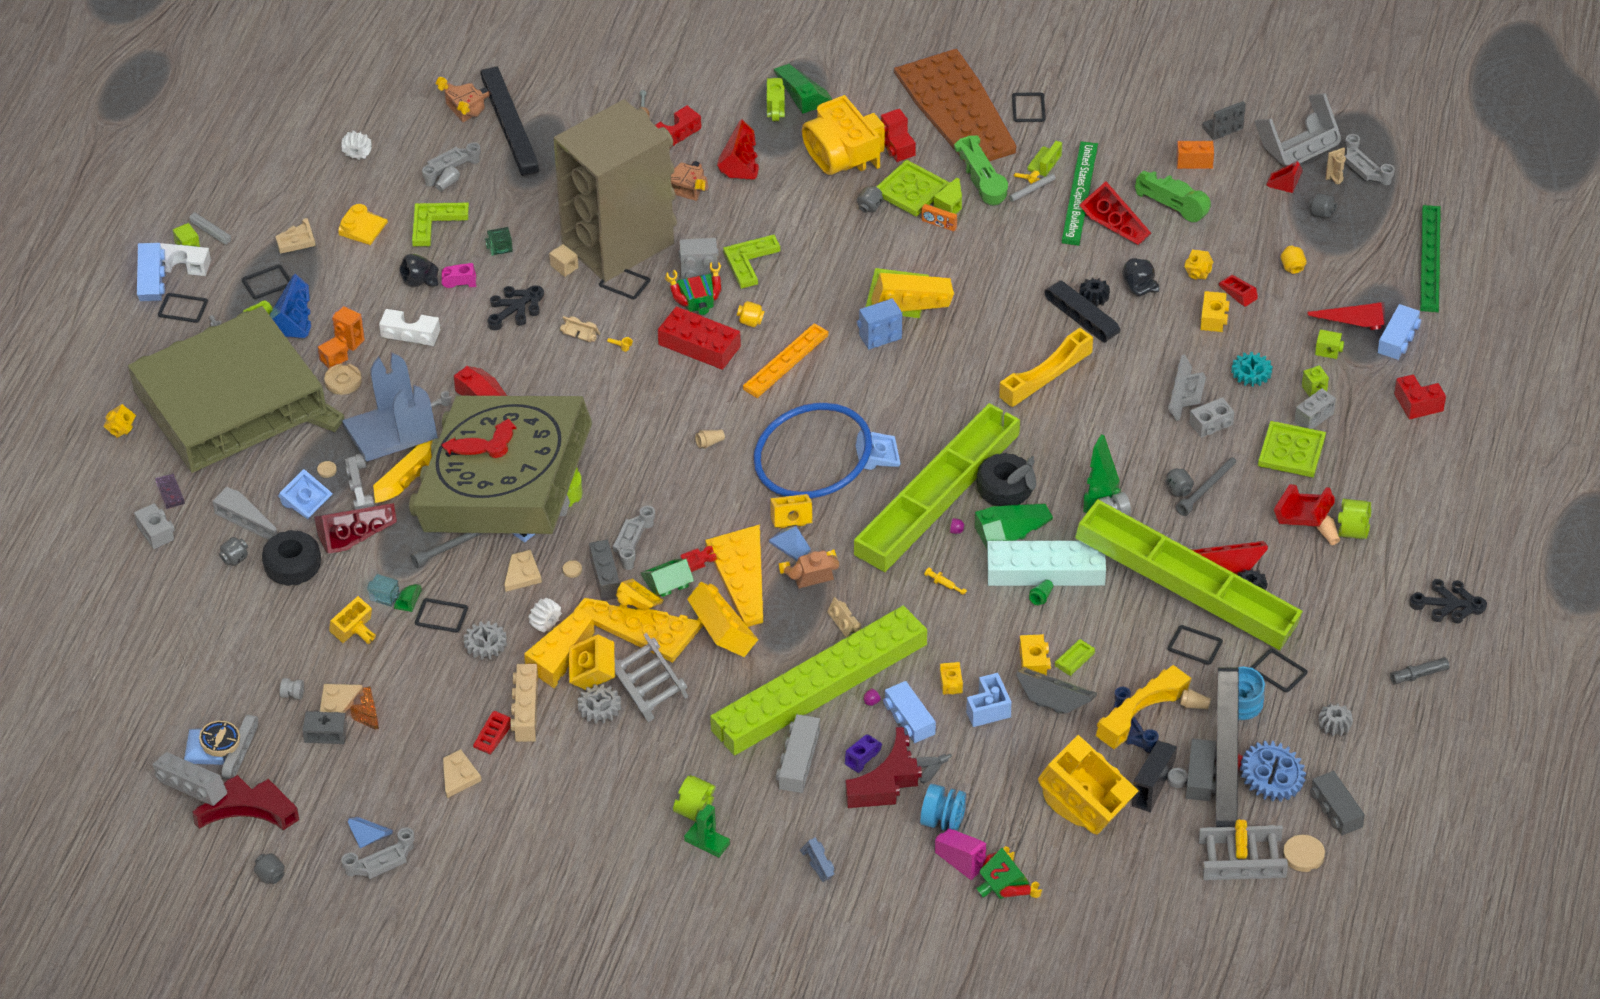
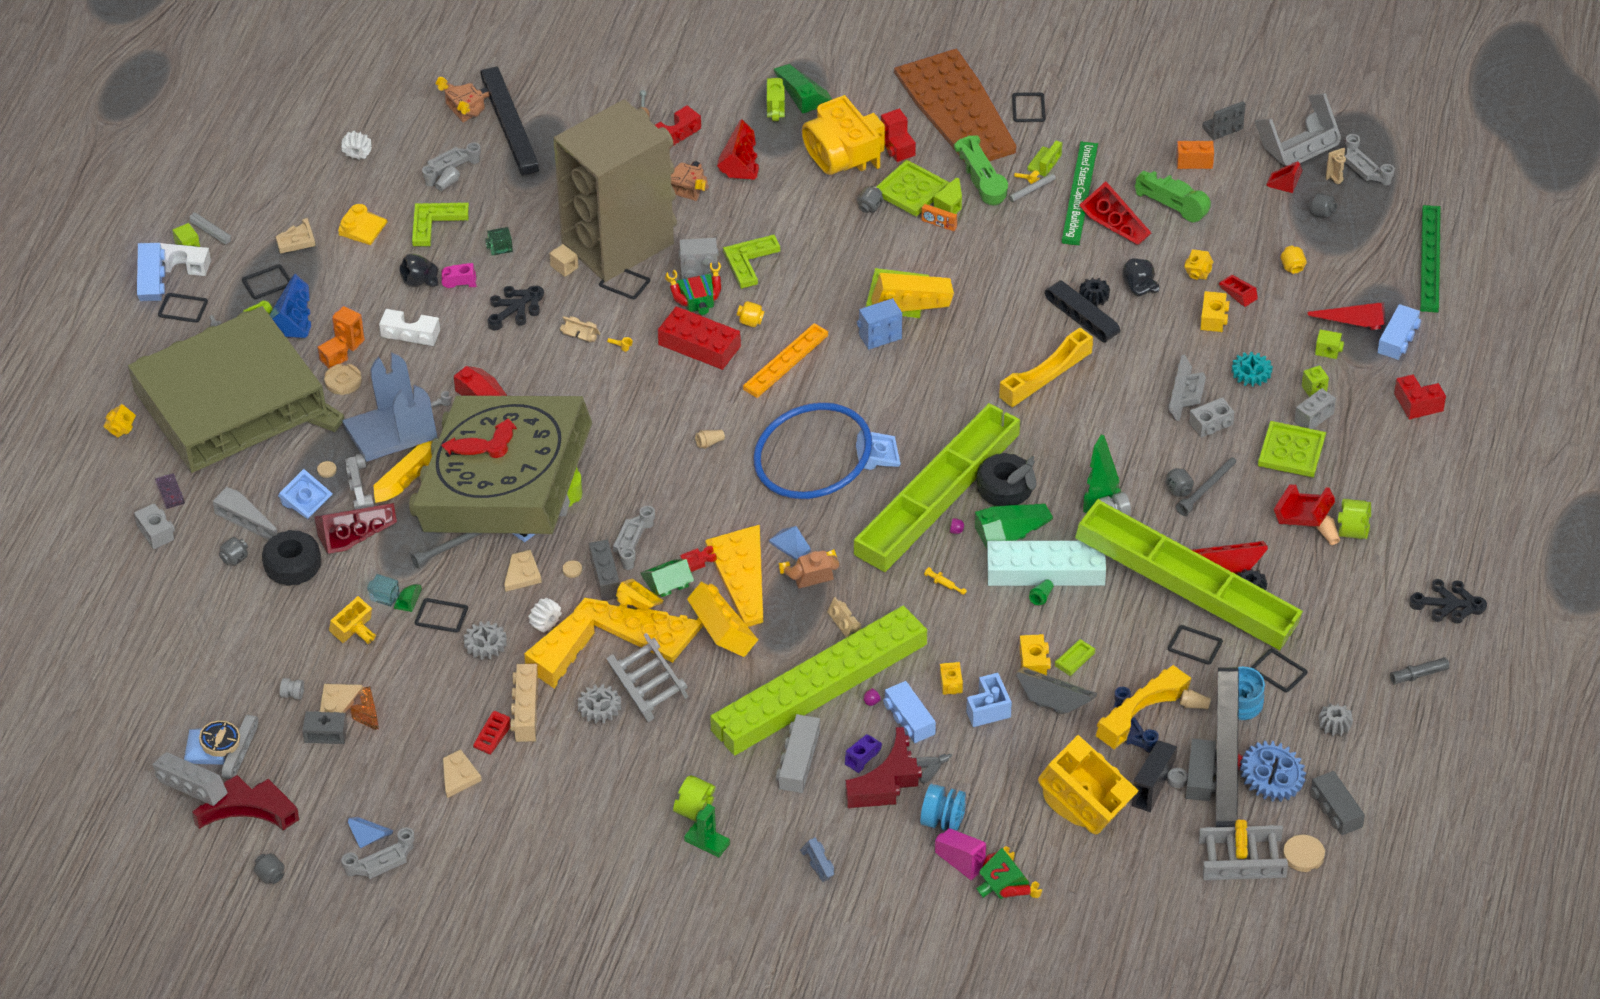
(591, 662): yellow brick -> none
(783, 505): yellow brick -> none

